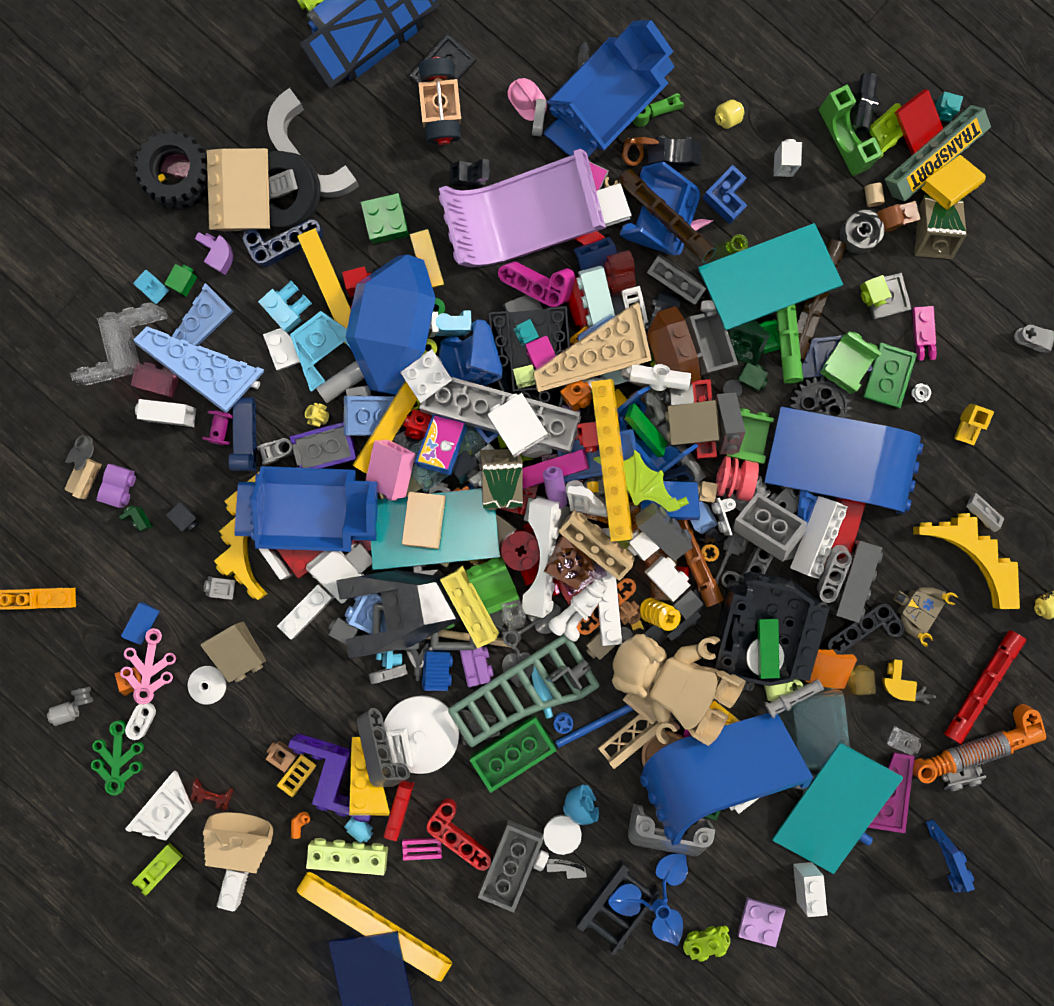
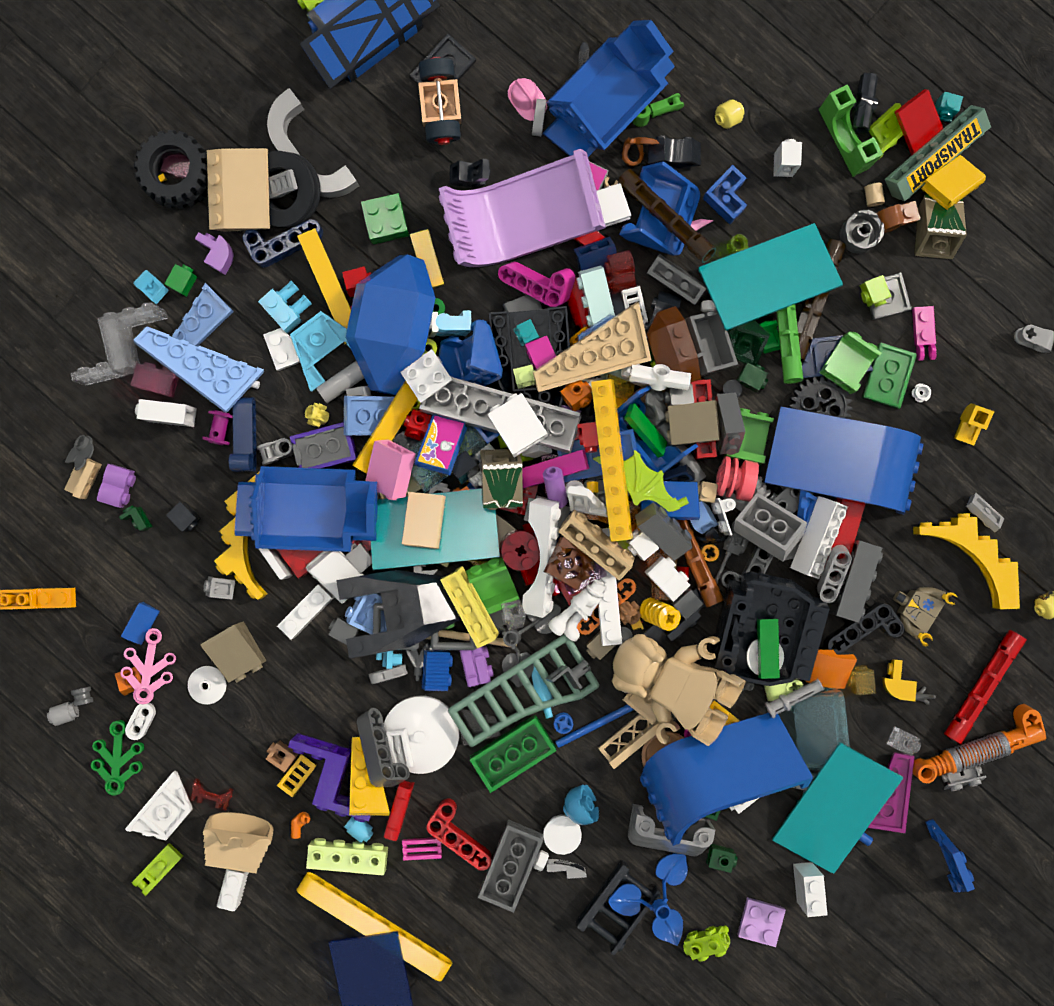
(623, 388): none -> clear yellow hinge
(721, 858): none -> dark green brick

